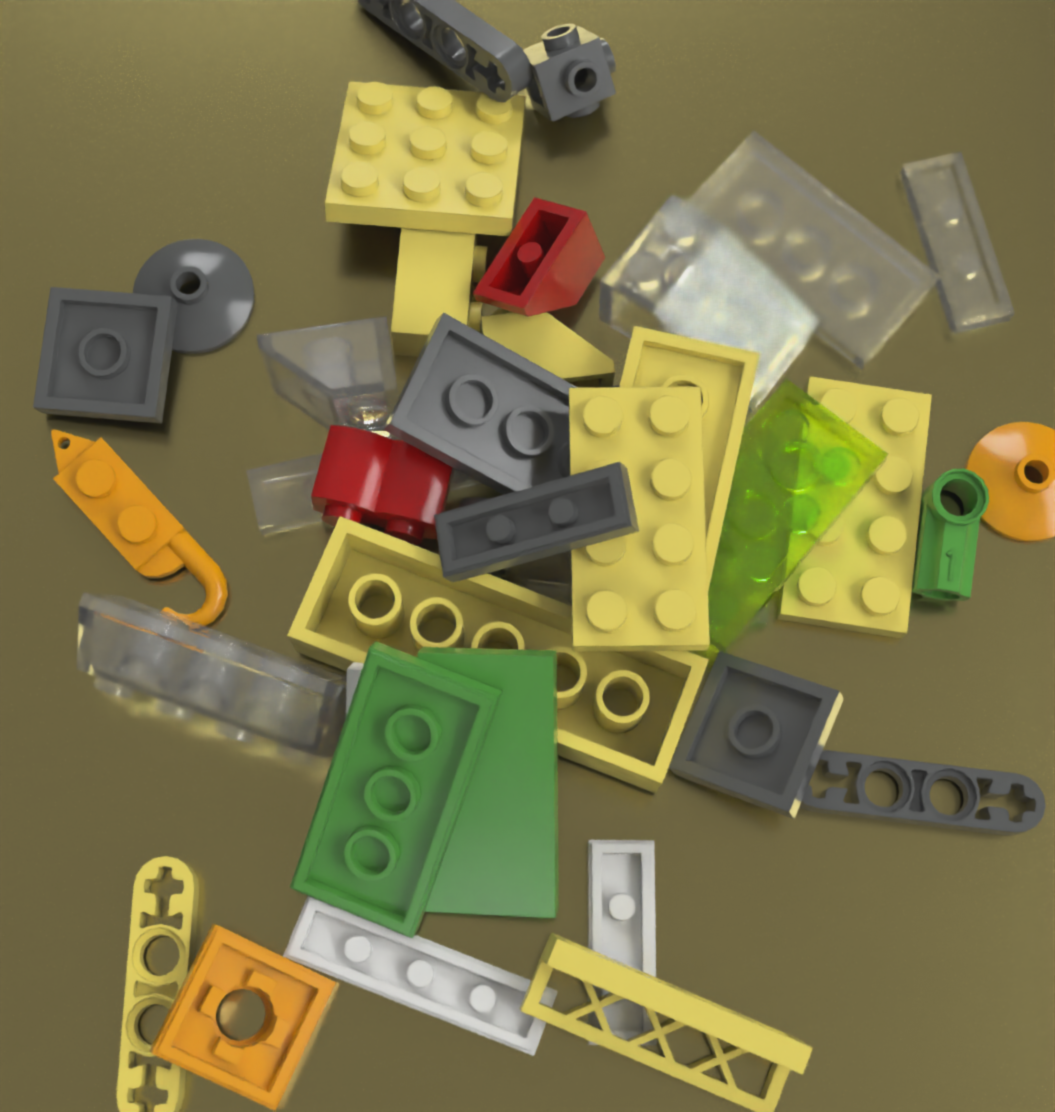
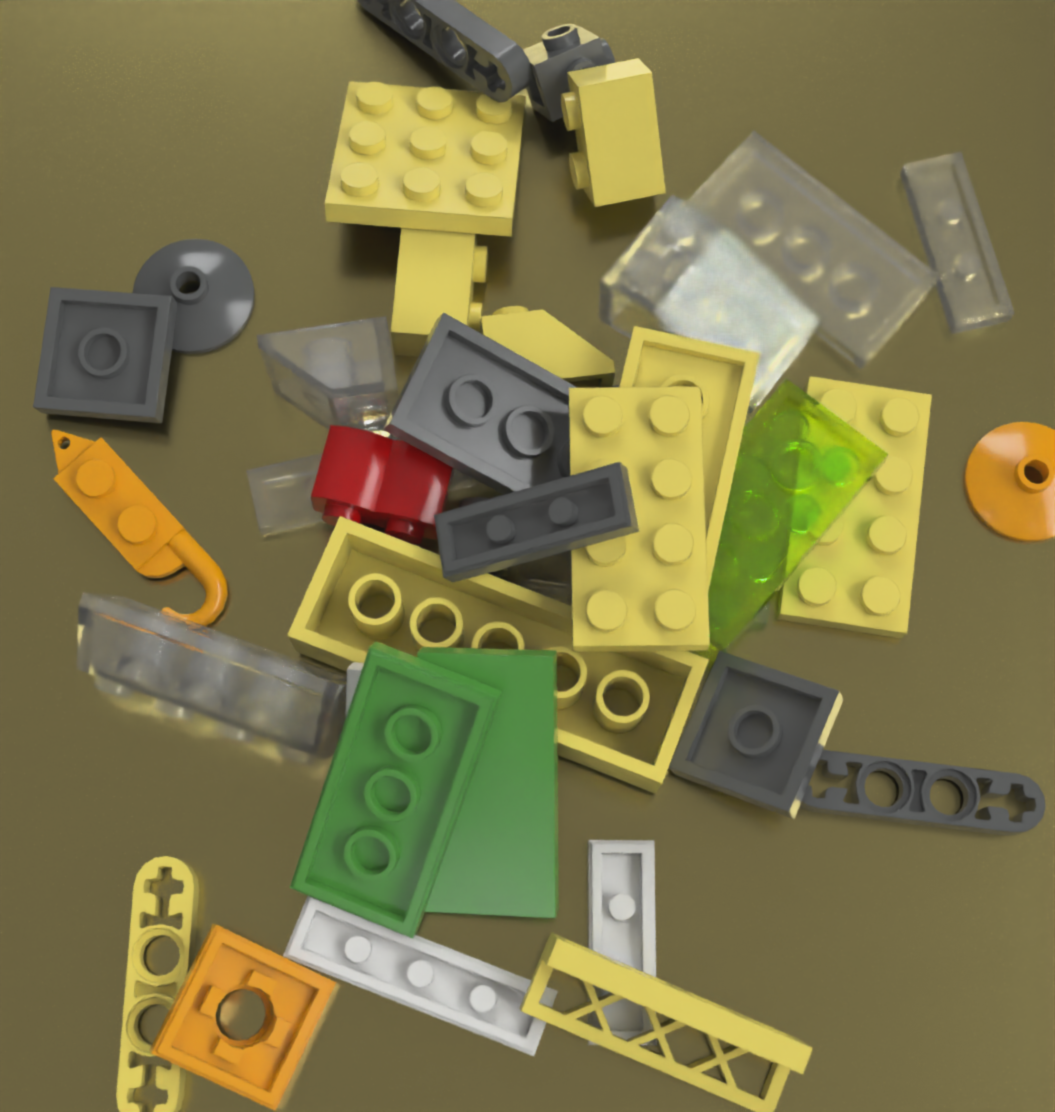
(543, 261): red slope -> none
(615, 132): none -> light yellow brick
(949, 541): bright green piece -> none

